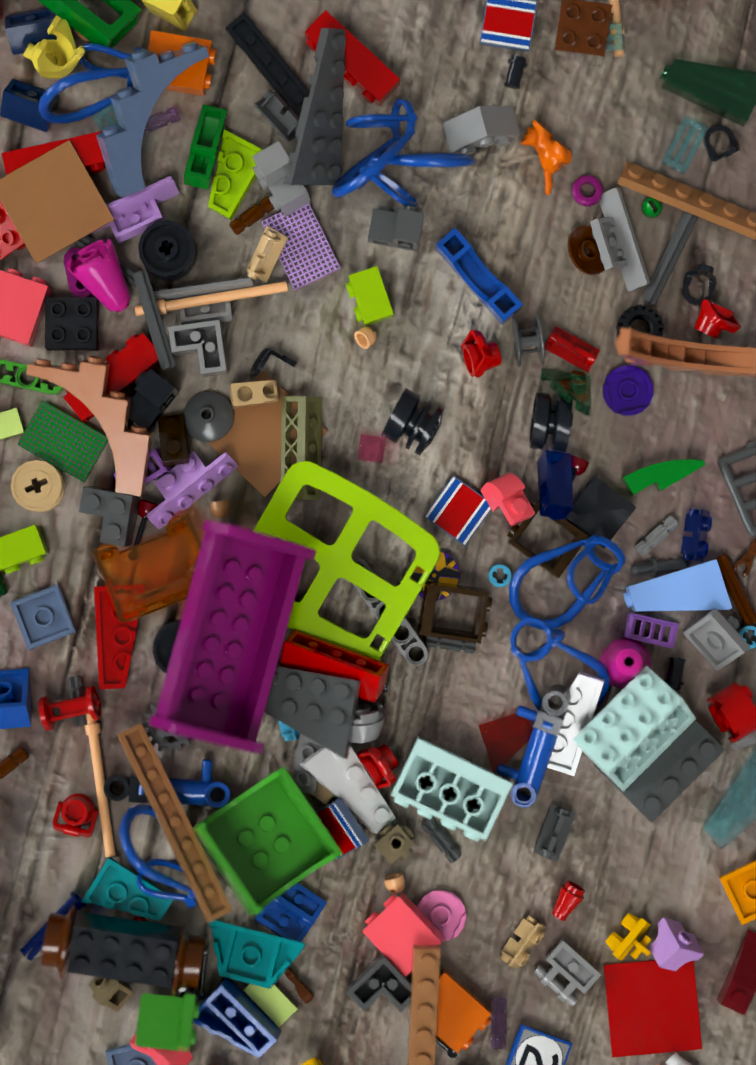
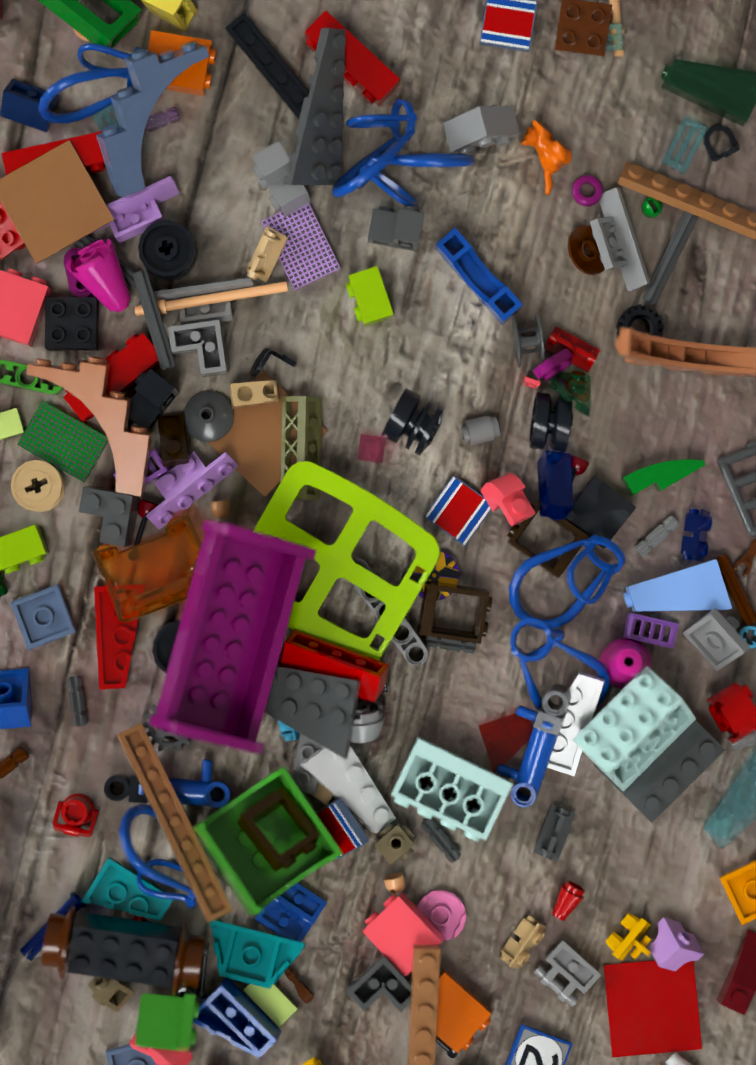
(28, 28): dark blue panel -> none
(55, 57): light yellow piece -> none
(70, 708): red hose -> none
(92, 729): light nougat bar -> none
(205, 147): green slope -> none
(233, 175): lime wing -> none
(250, 817): none -> dark brown window
(251, 216): reddish brown axle -> none
(272, 108): dark grey hinge -> none
(365, 337): light nougat hinge -> none
(379, 764): red piece -> none
(480, 430): none -> light grey brick
(481, 355): red piece -> none
(498, 1023): clear purple axle -> none
(505, 570): medium azure bush -> none
(515, 71): black pin -> none
(531, 382): none -> coral piece
(549, 367): none -> magenta plate
(627, 390): dark purple tile -> none
(657, 566): dark grey piece -> none
(675, 673): black pin -> none
(702, 269): black piece -> none
(714, 319): red piece -> none

